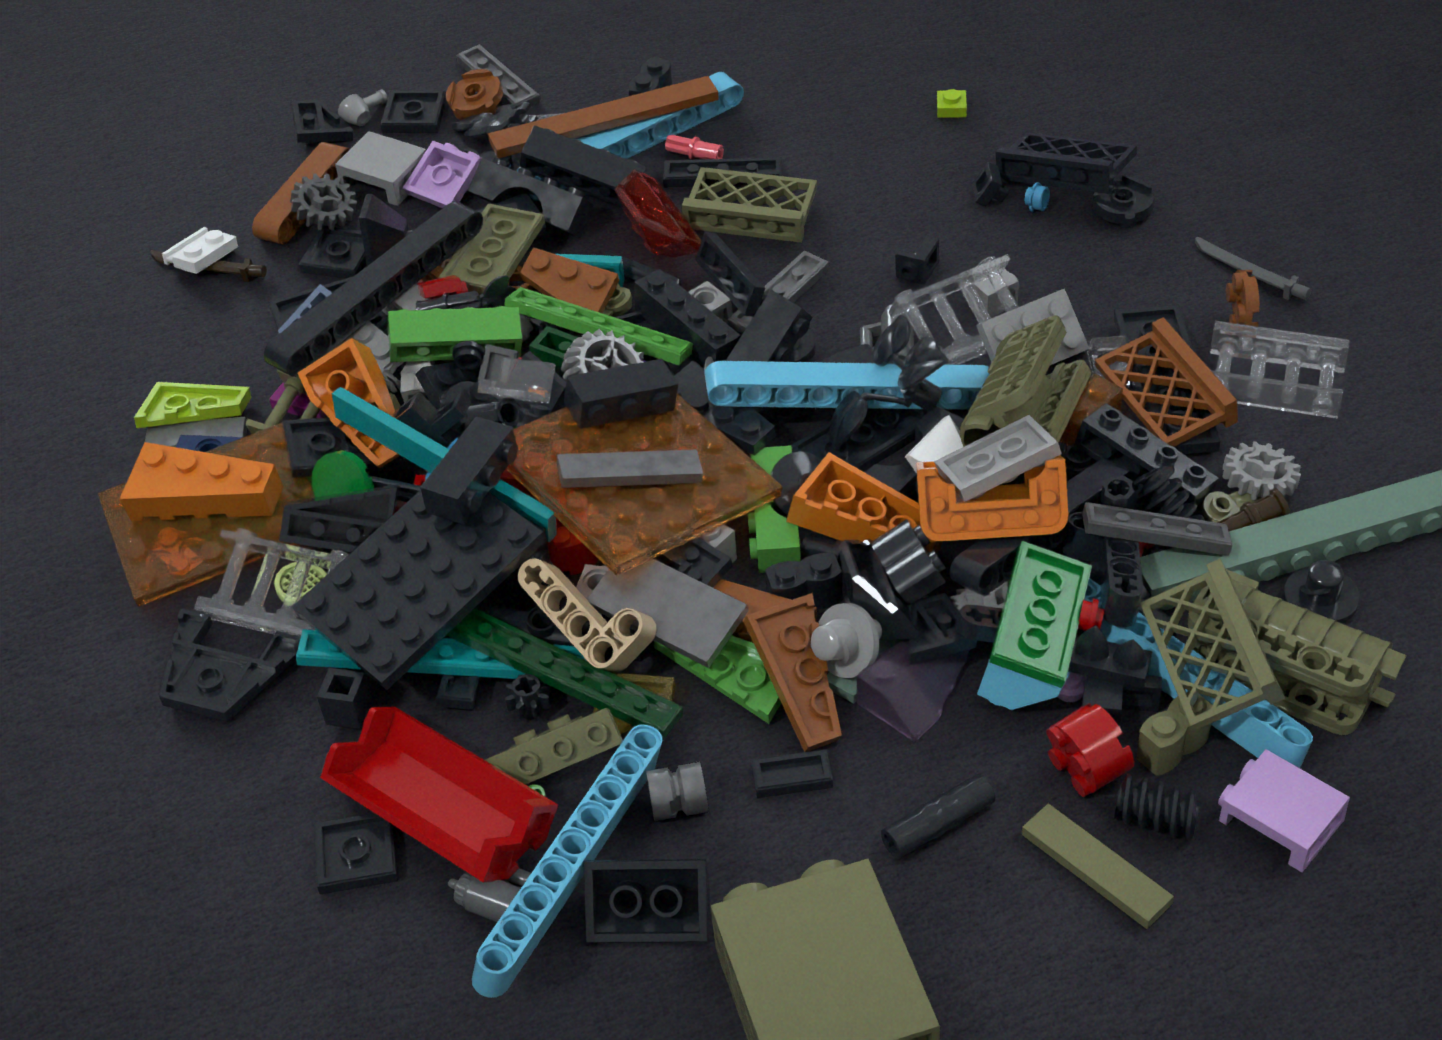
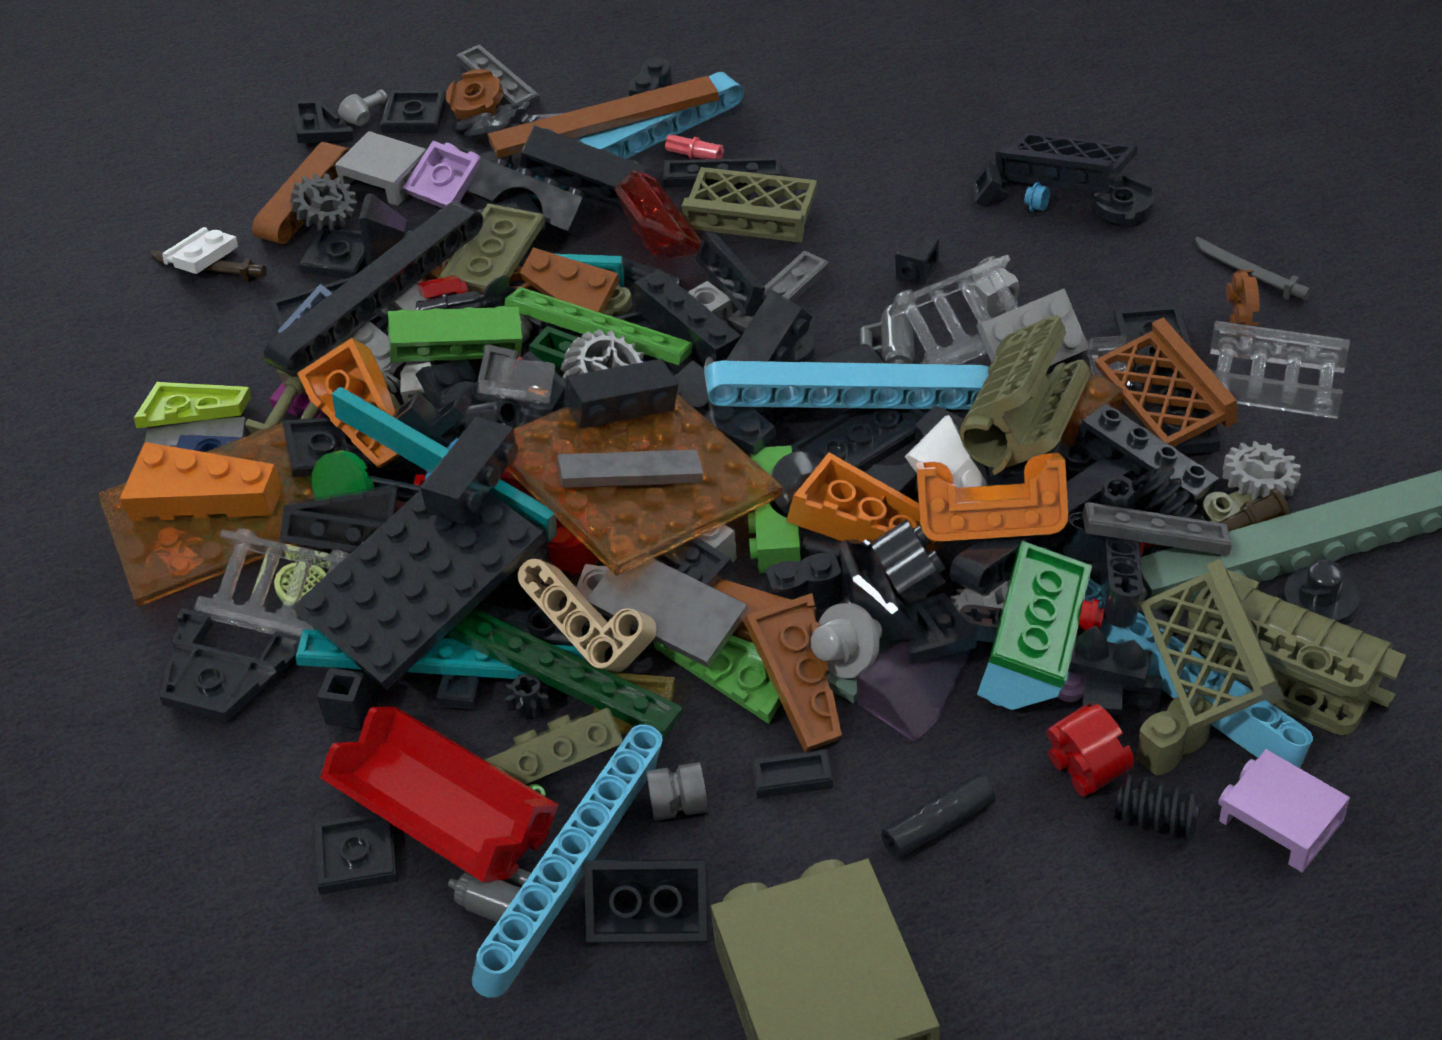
(468, 355): black plate -> none
(920, 363): black plant -> none
(951, 103): lime plate -> none
(997, 458): light grey plate -> none
(1098, 866): olive tile -> none

